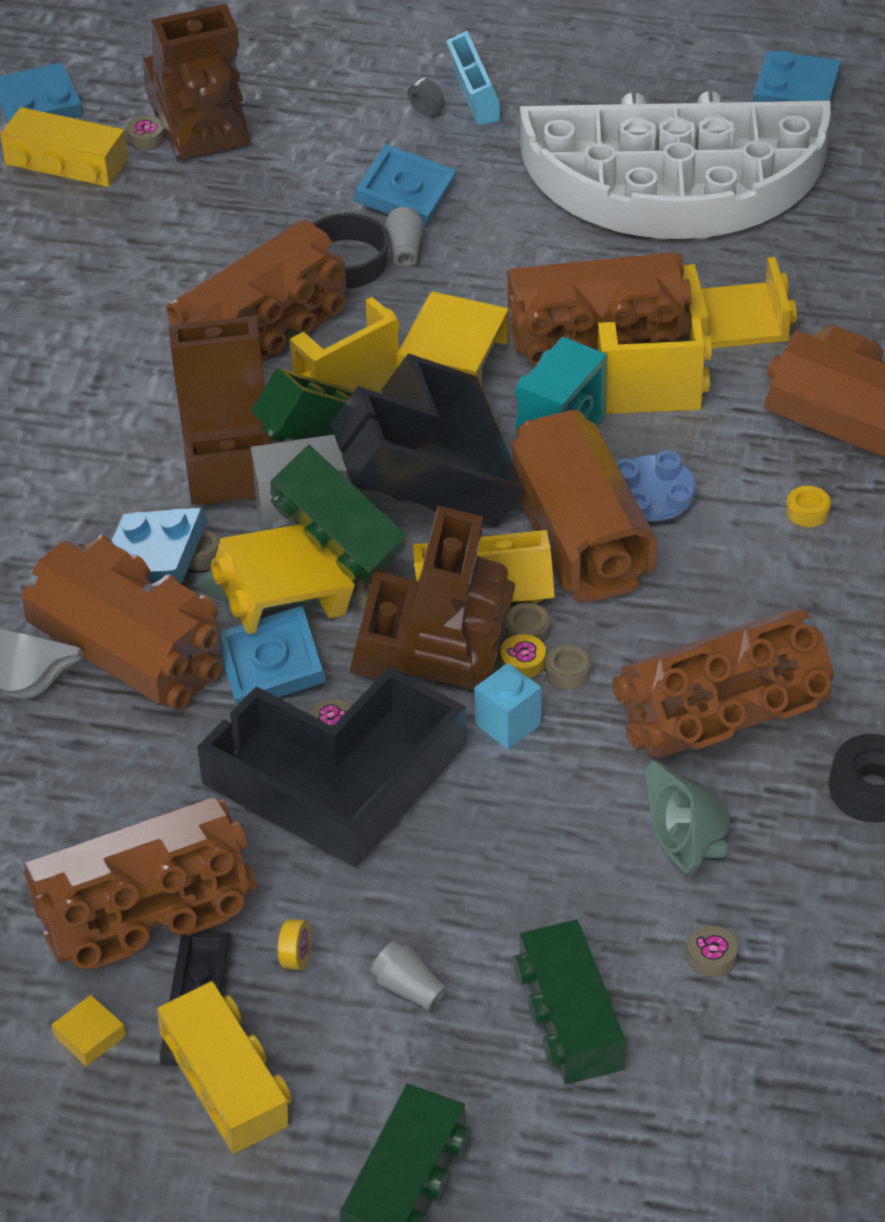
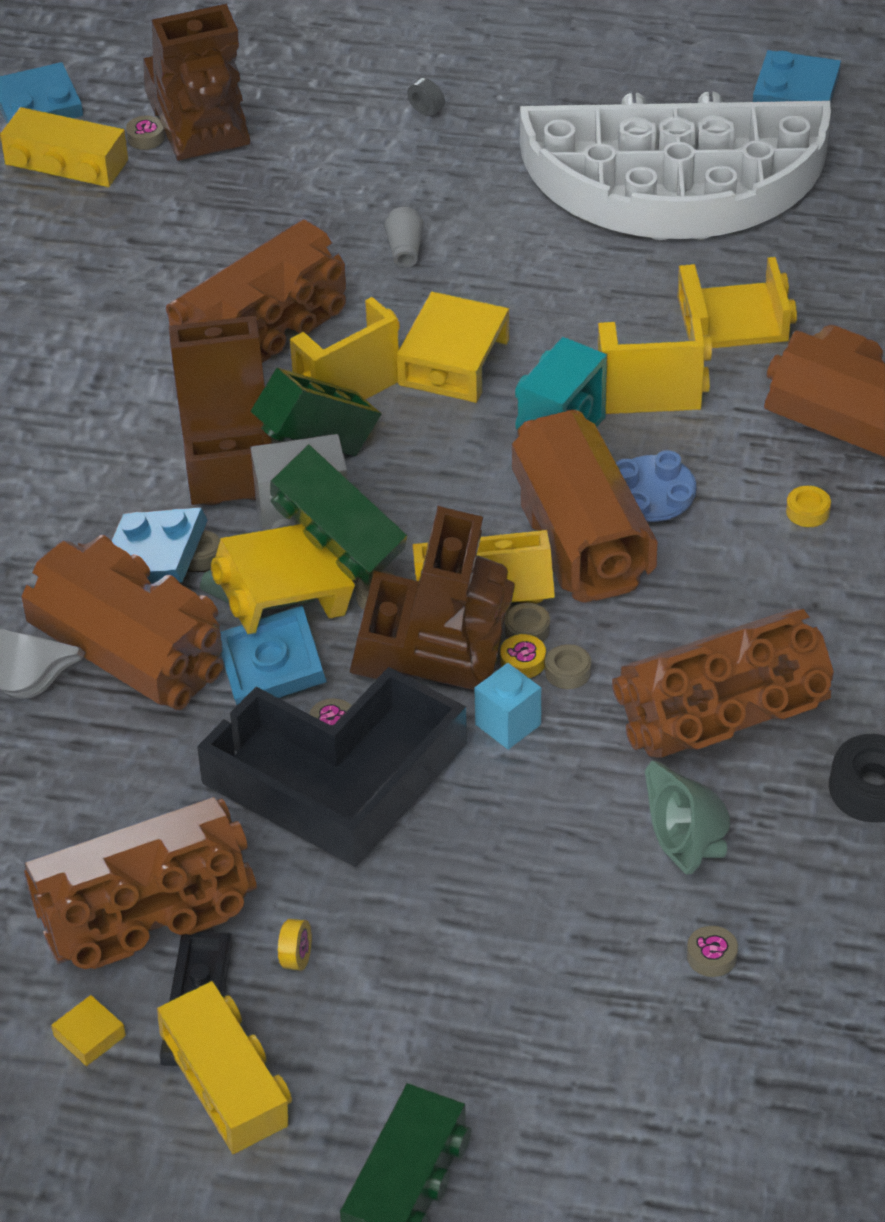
(361, 228): black tyre -> none
(405, 181): dark azure plate -> none
(407, 975): light grey cone -> none
(428, 442): black piece -> none
(474, 80): medium azure piece -> none
(569, 1002): dark green brick -> none
(571, 298): dark orange brick -> none

